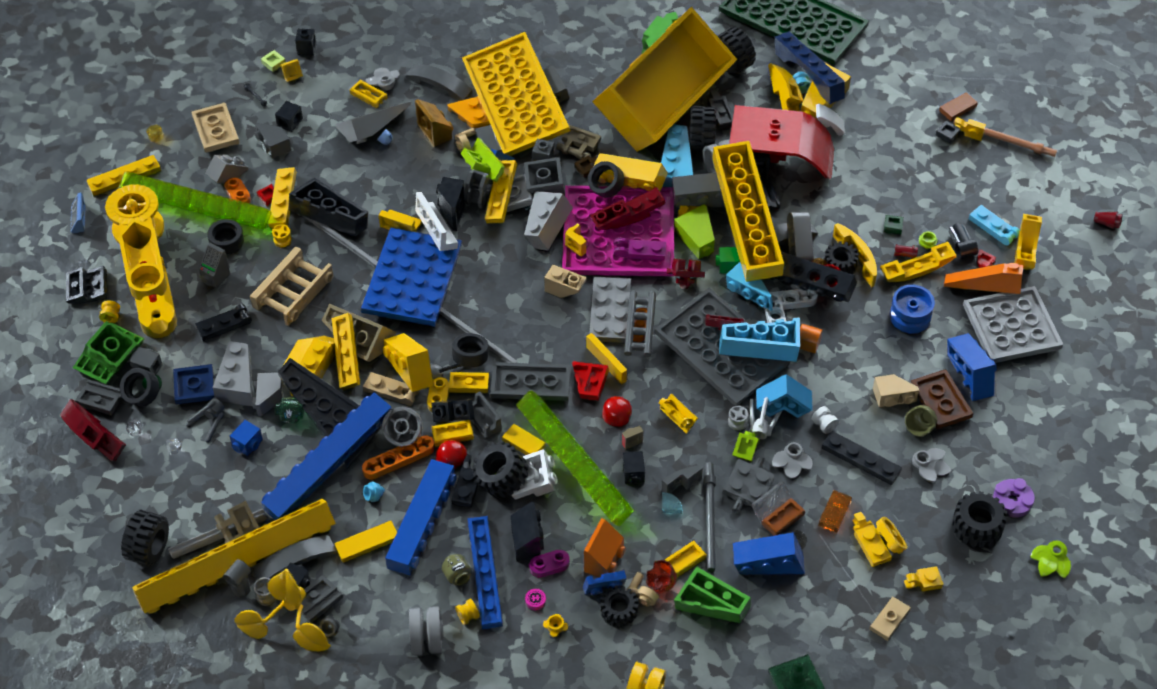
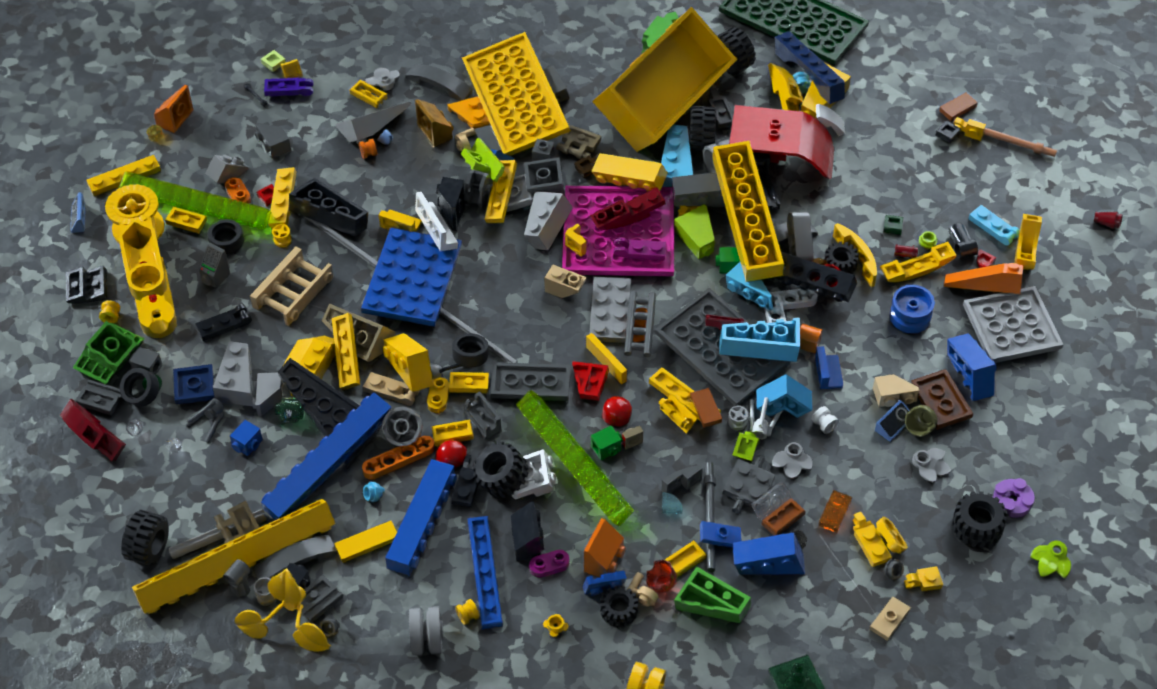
(174, 110): none -> orange slope
(186, 220): none -> yellow plate
(215, 127): tan plate -> none
(288, 86): none -> dark purple hinge
(289, 116): black brick -> none
(305, 42): black brick -> none
(368, 148): none -> orange wheel
(452, 410): black slope -> none
(456, 569): olive head -> none
(523, 440): yellow tile -> none
(535, 599): dark pink tile -> none
(595, 174): black tyre -> none
(606, 442): none -> green brick
(633, 467): black brick -> none
(669, 384): none -> yellow plate
(693, 270): dark red hips -> none
(706, 407): none -> dark orange tile
(719, 534): none -> blue plate
(828, 369): none -> blue panel
(861, 458): black plate -> none
(893, 421): none -> slope
(894, 569): none -> dark grey plate

